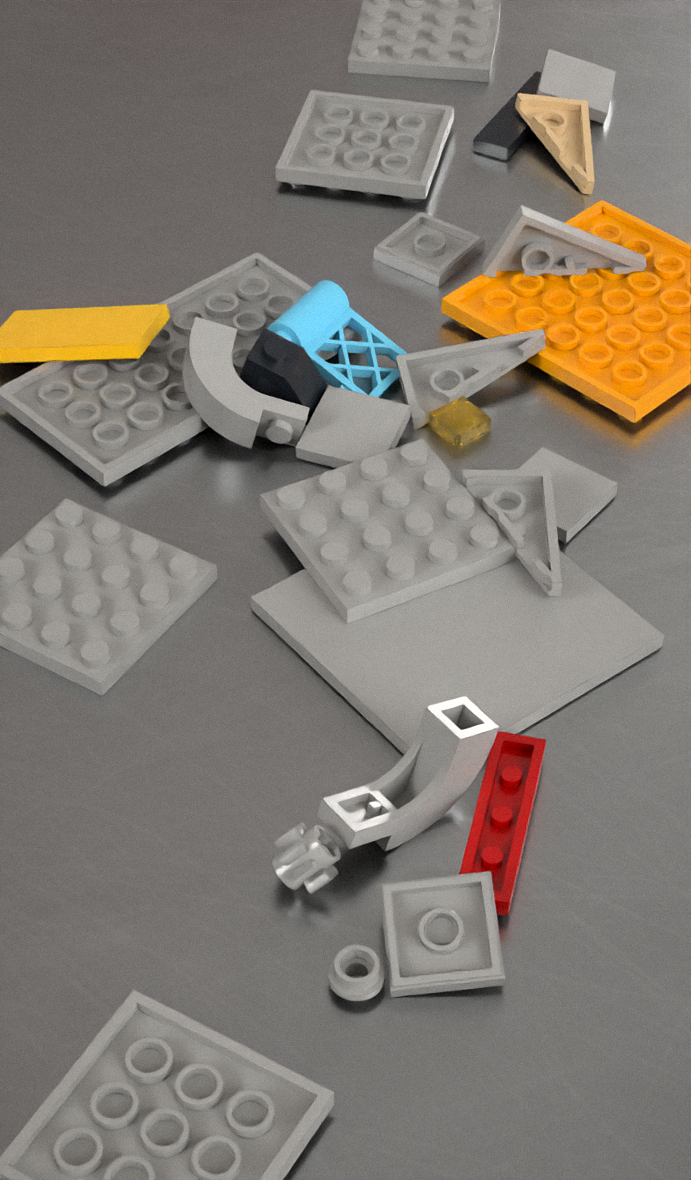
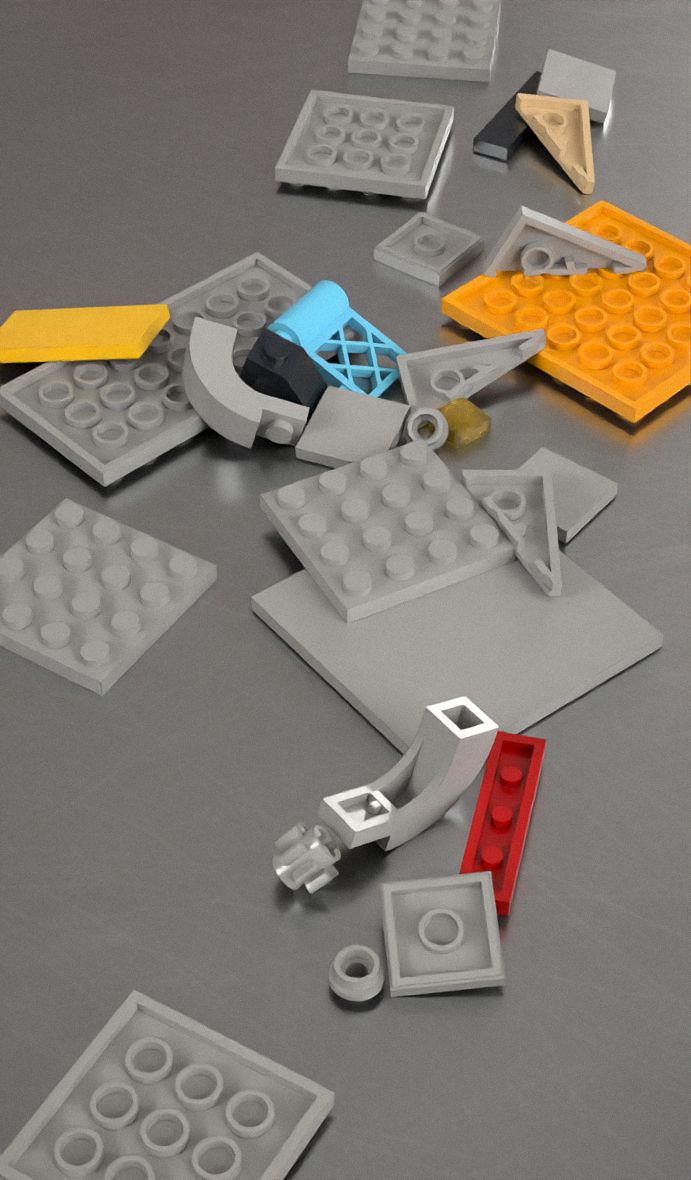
(423, 416): none -> light grey plate

